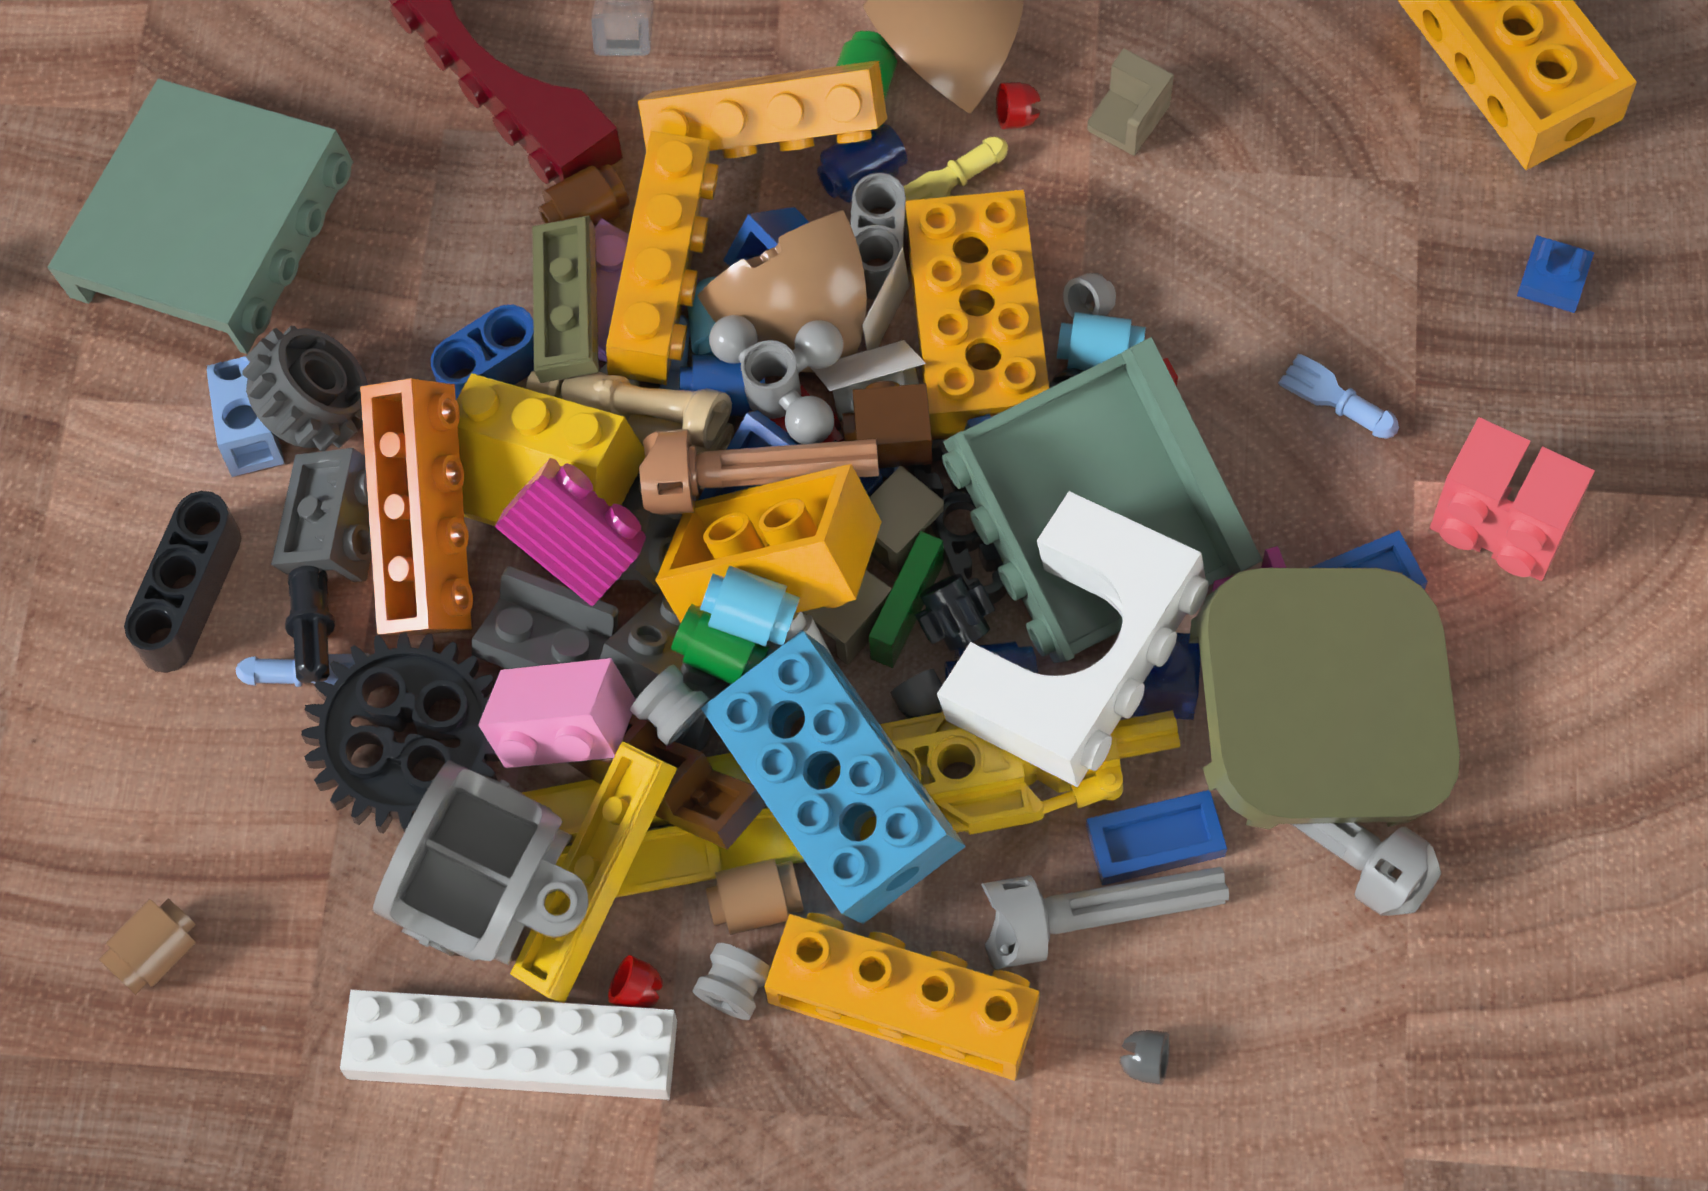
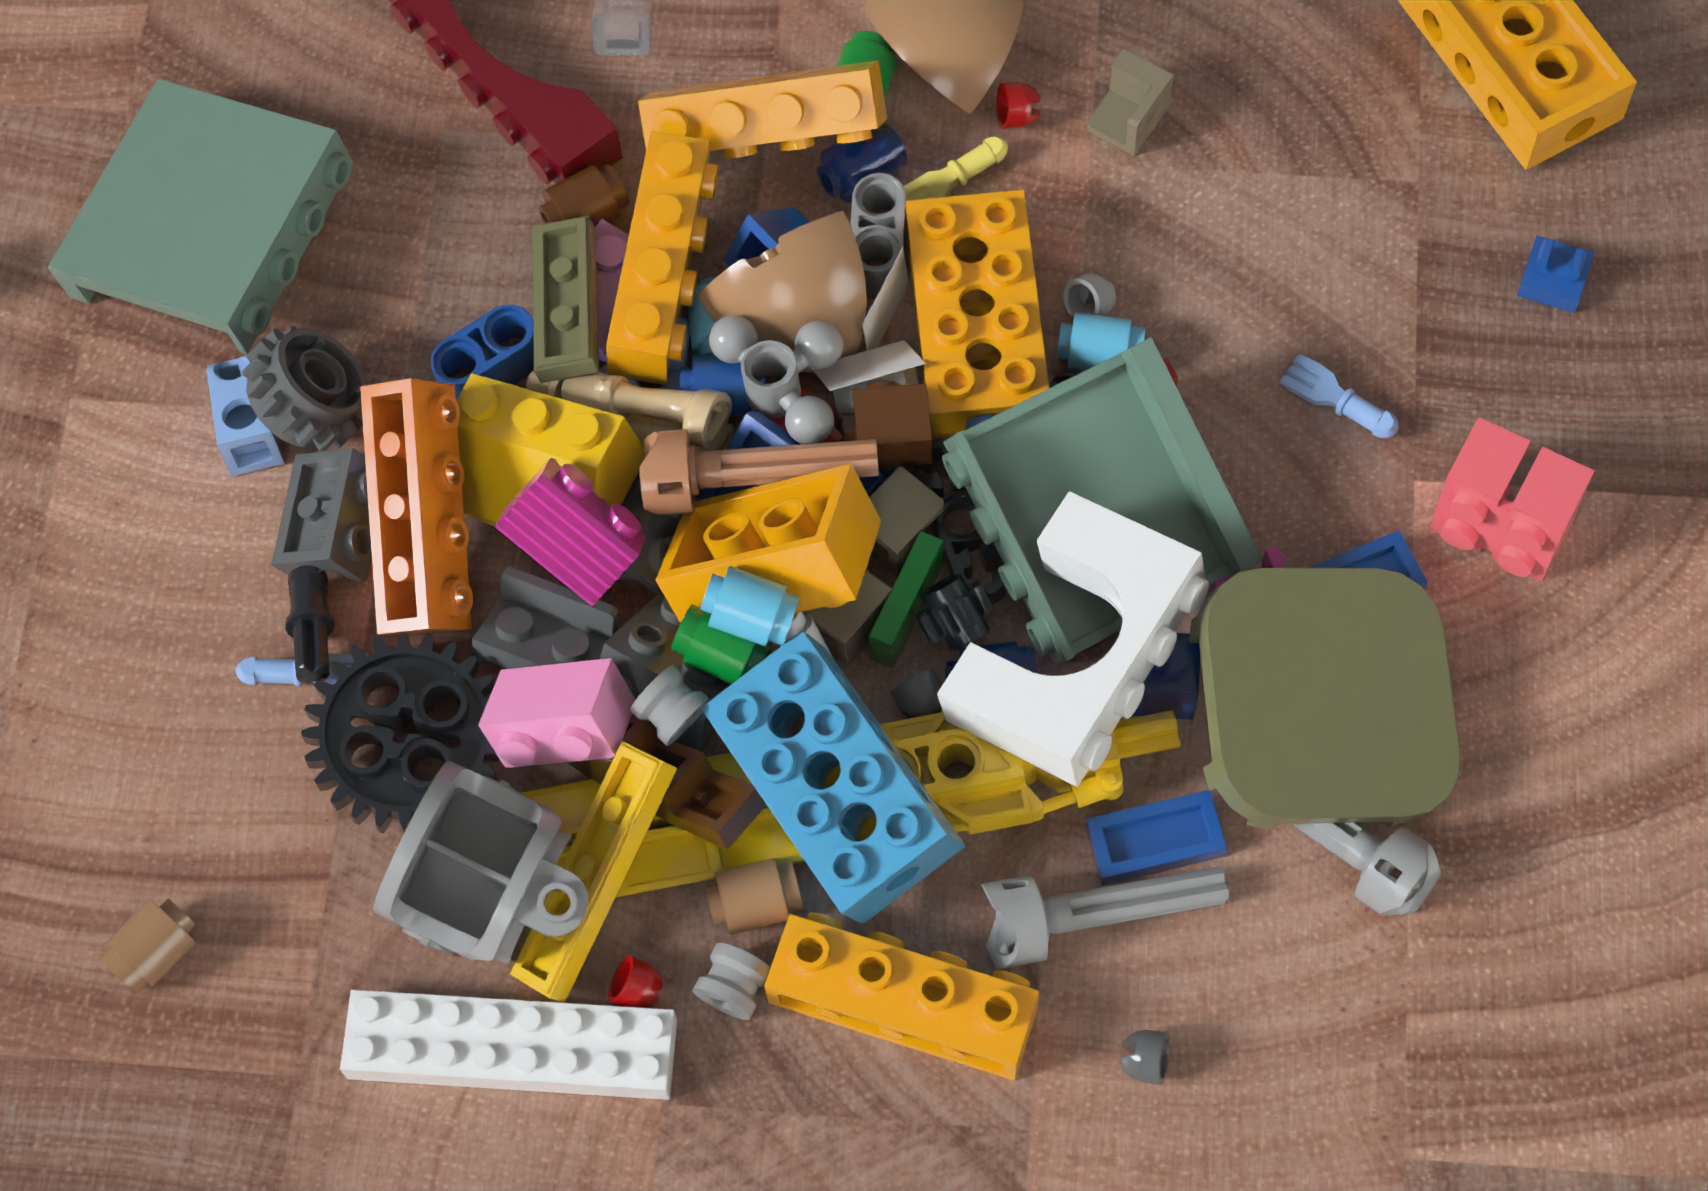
(178, 555): black beam -> none

